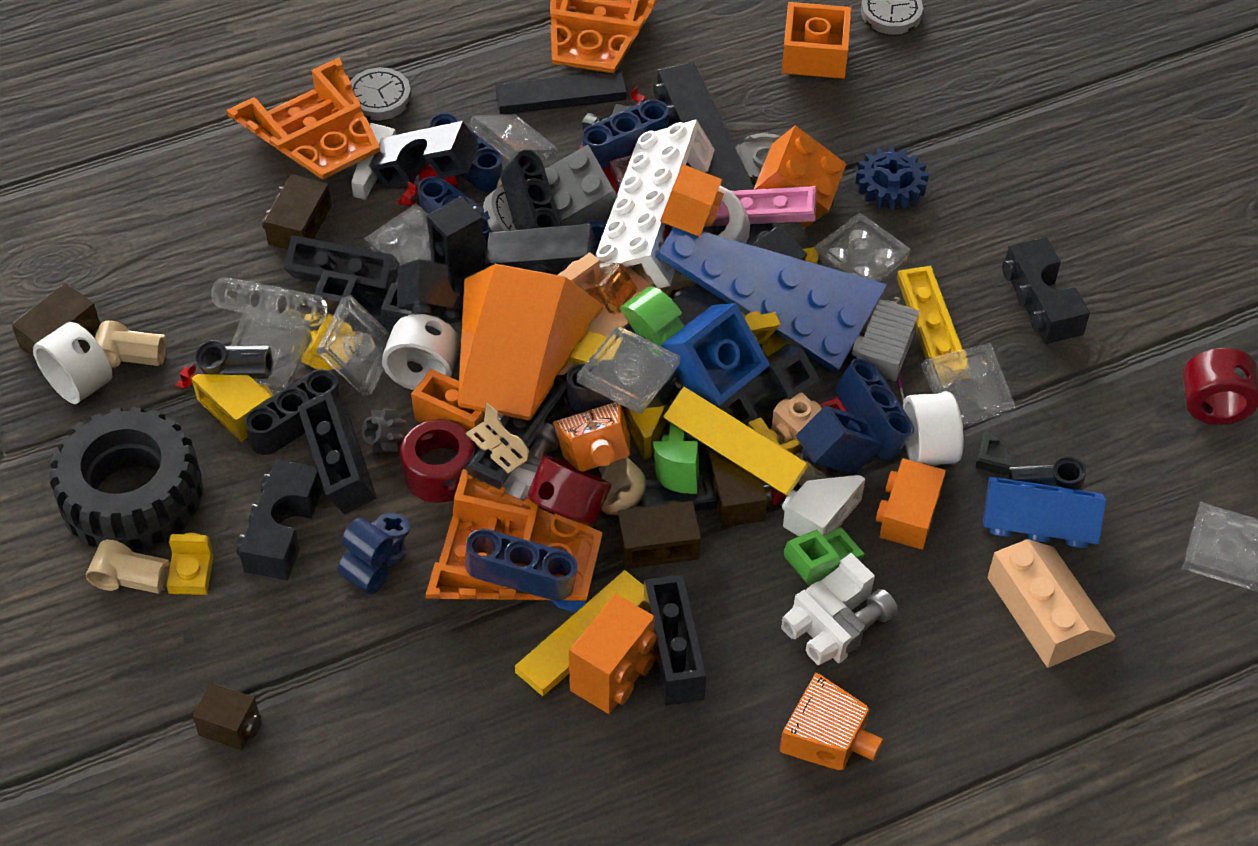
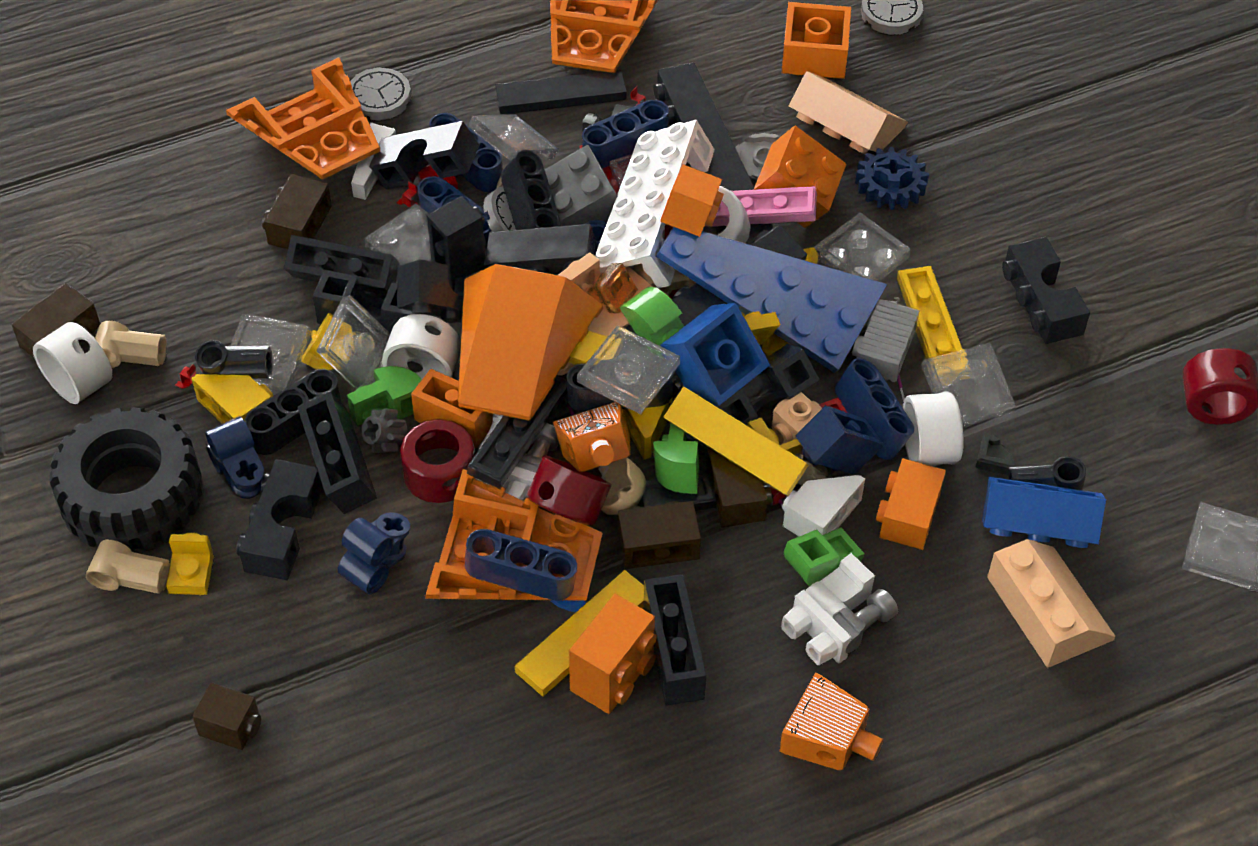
(233, 454): none -> dark blue piece
(268, 301): clear beam -> none
(389, 391): none -> bright green brick
(494, 444): tan piece -> none
(845, 114): none -> light nougat slope

